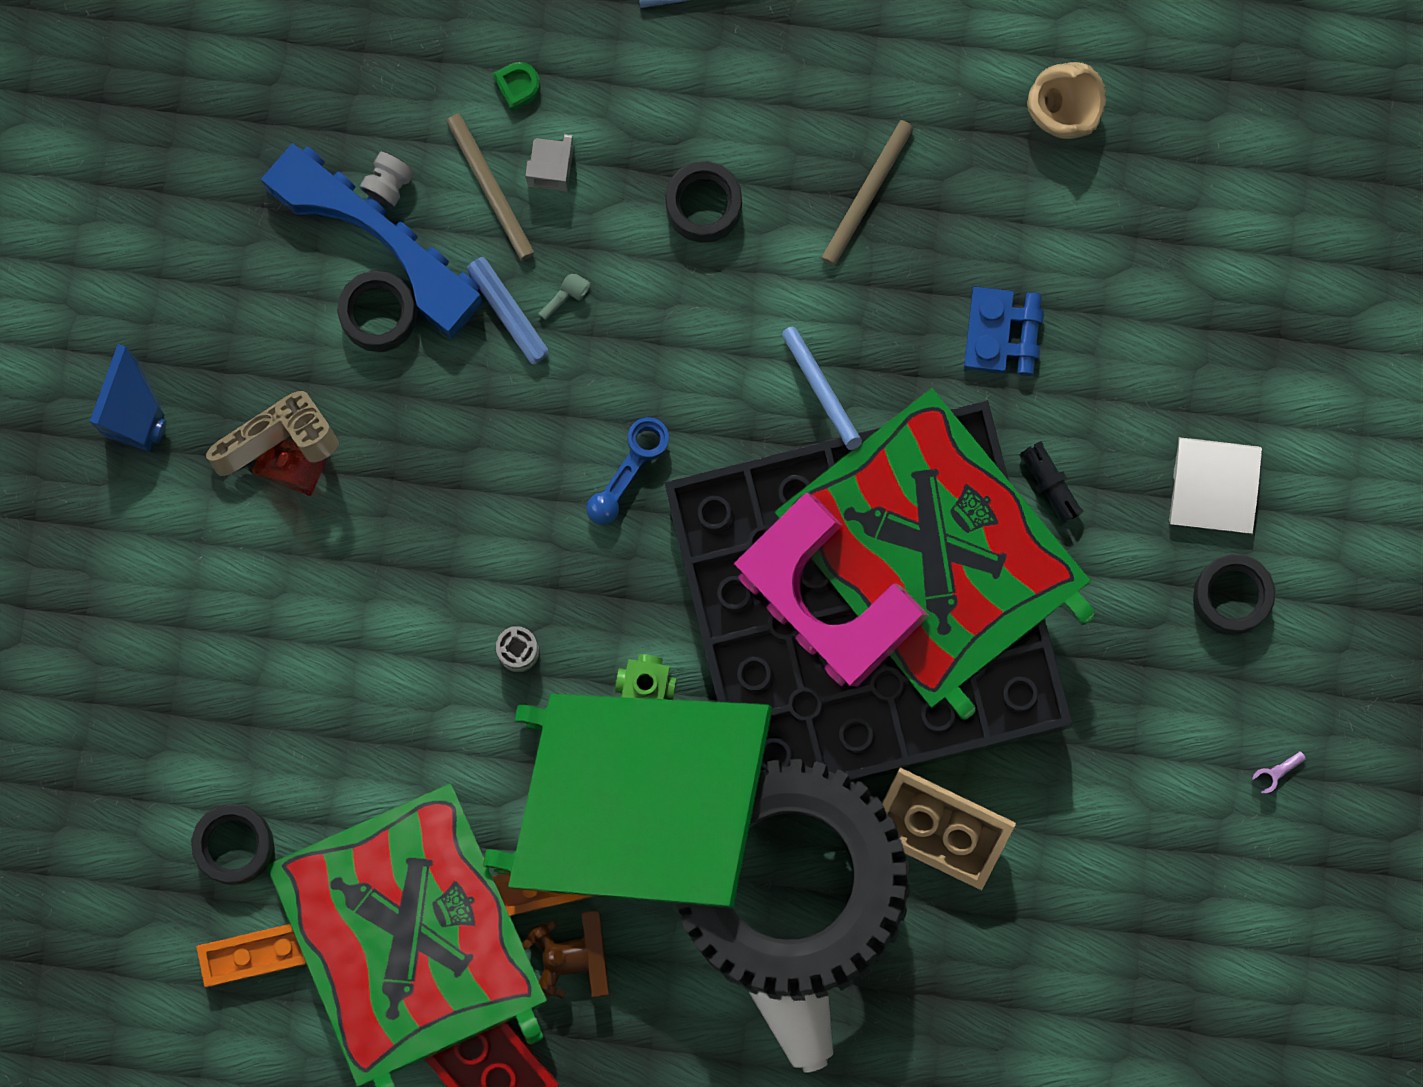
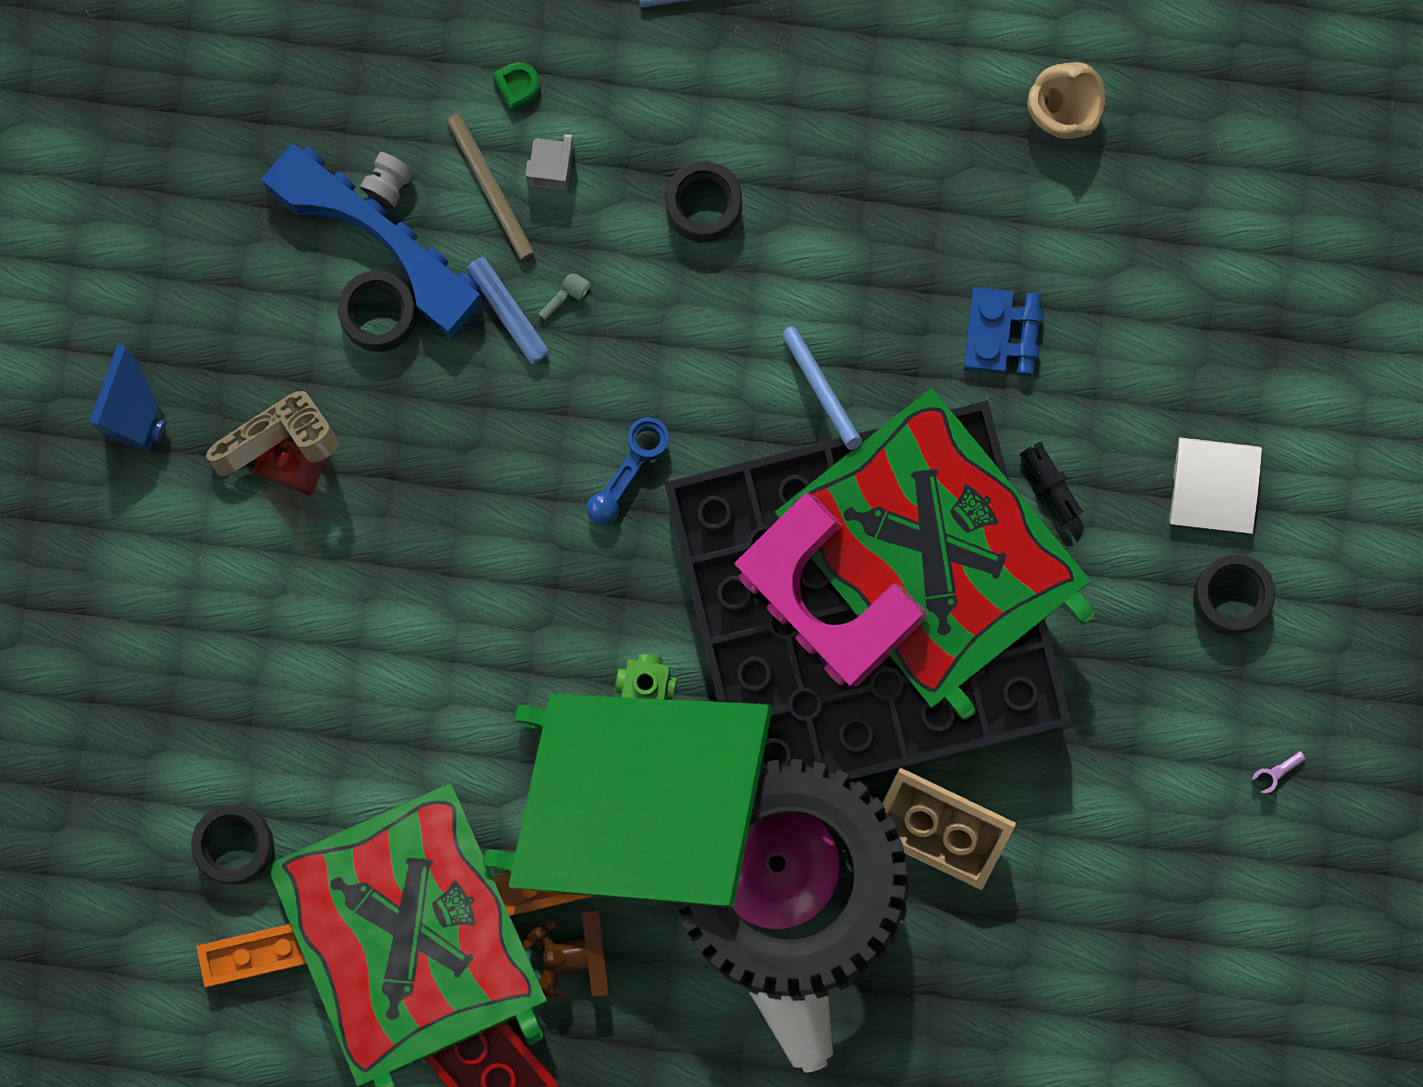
(520, 655): light grey wheel -> none
(804, 884): none -> dark pink dish
(867, 193): dark tan bar -> none

